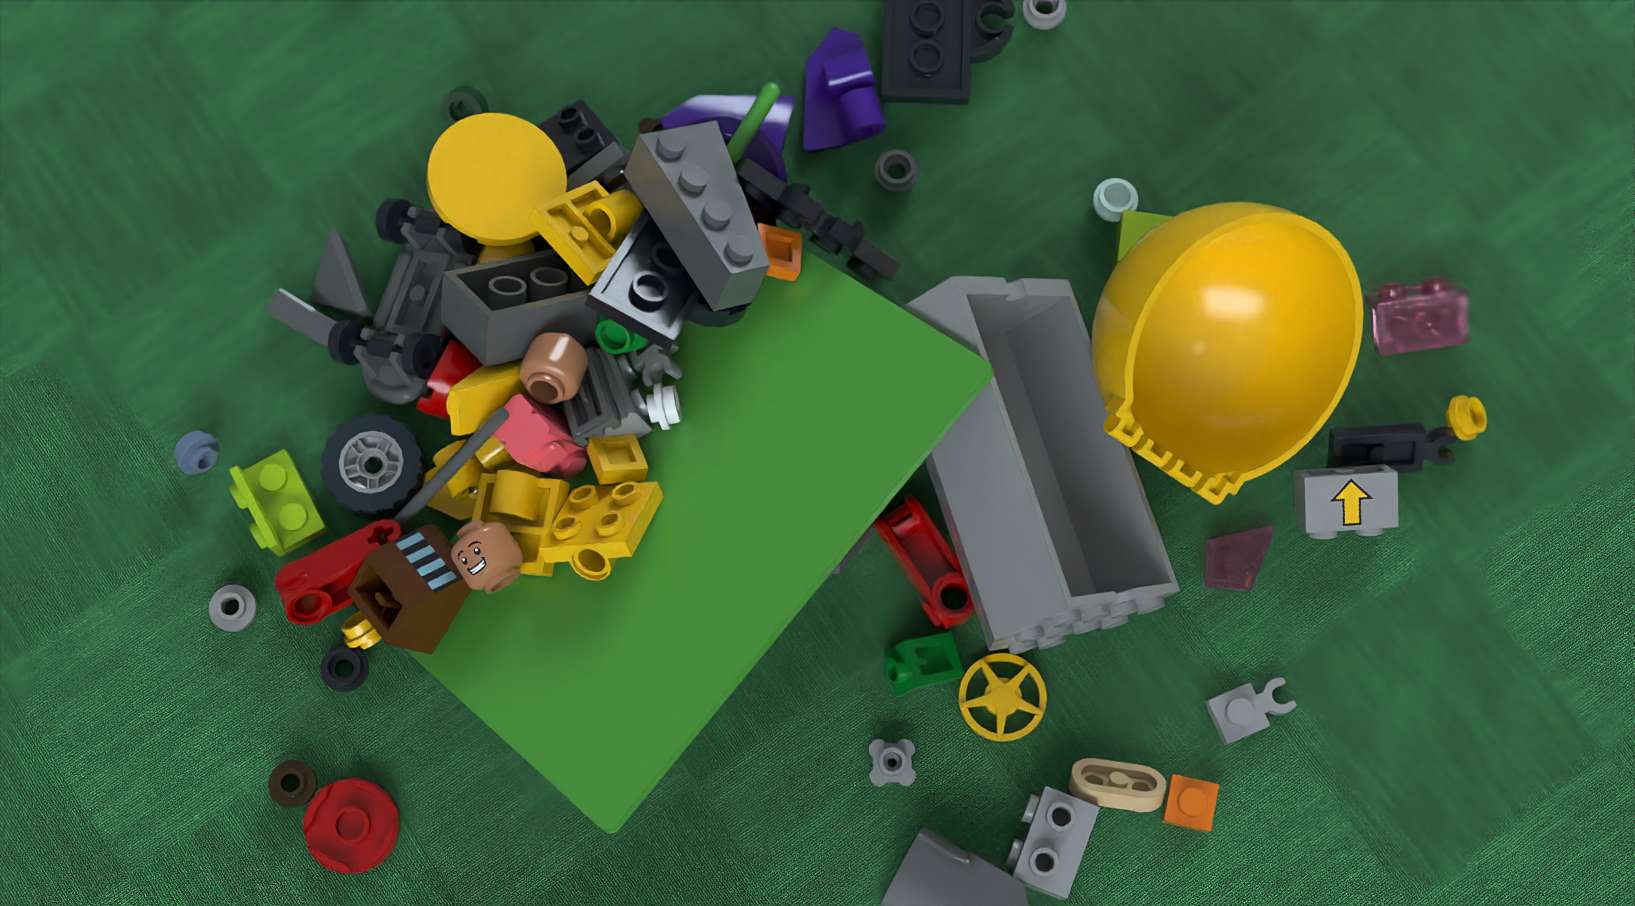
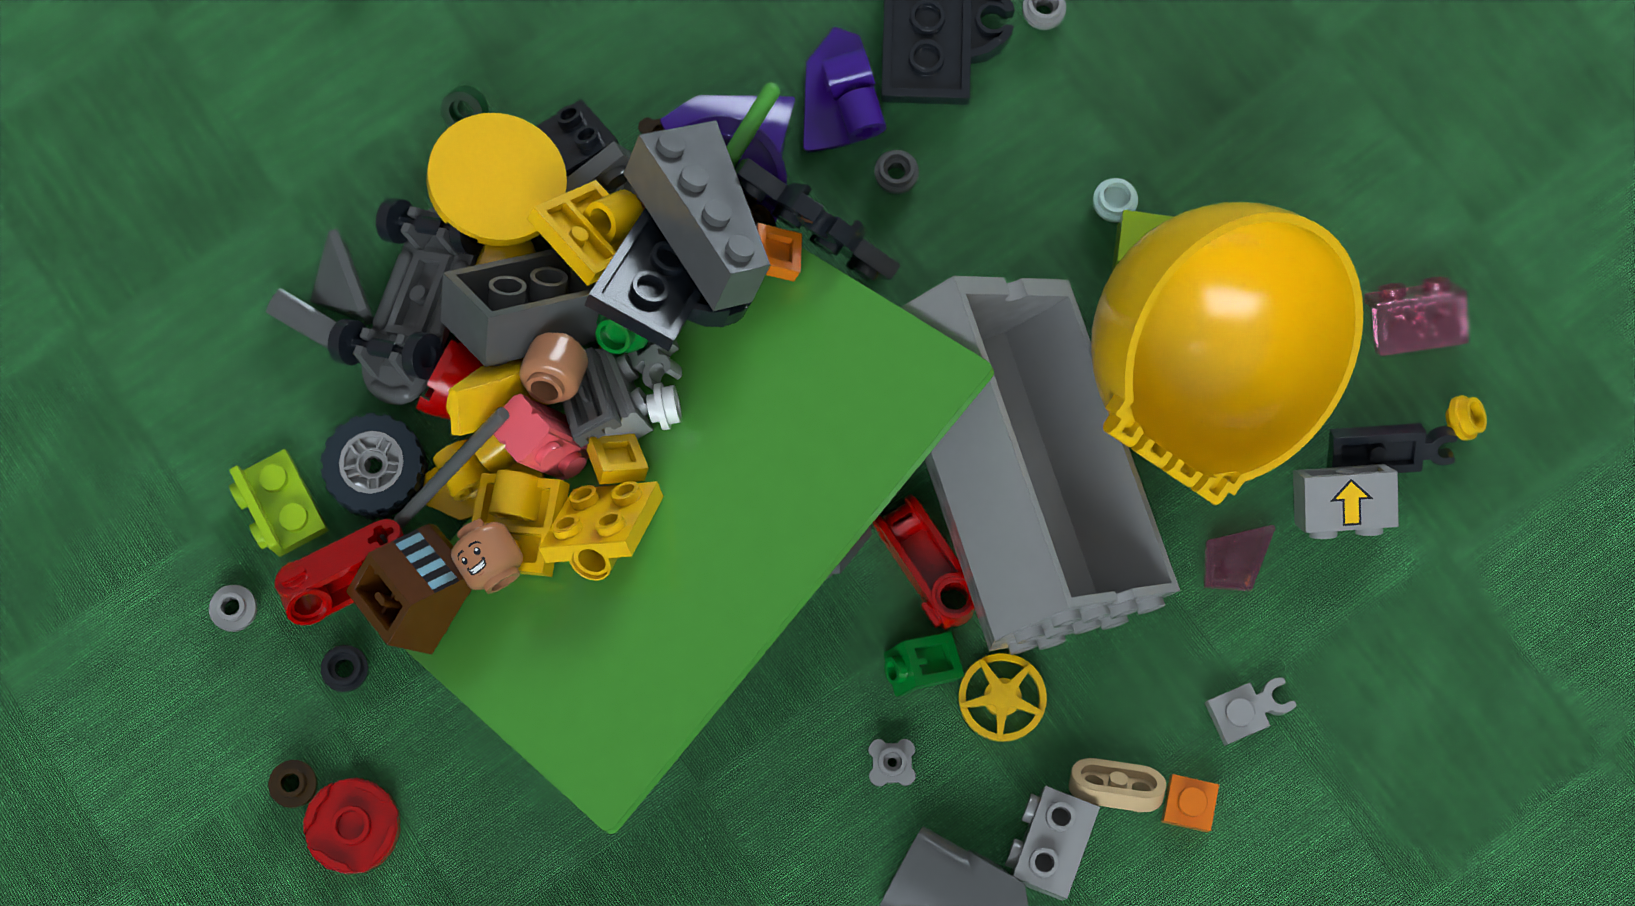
(196, 452): sand blue plate -> none
(359, 631): yellow plate -> none

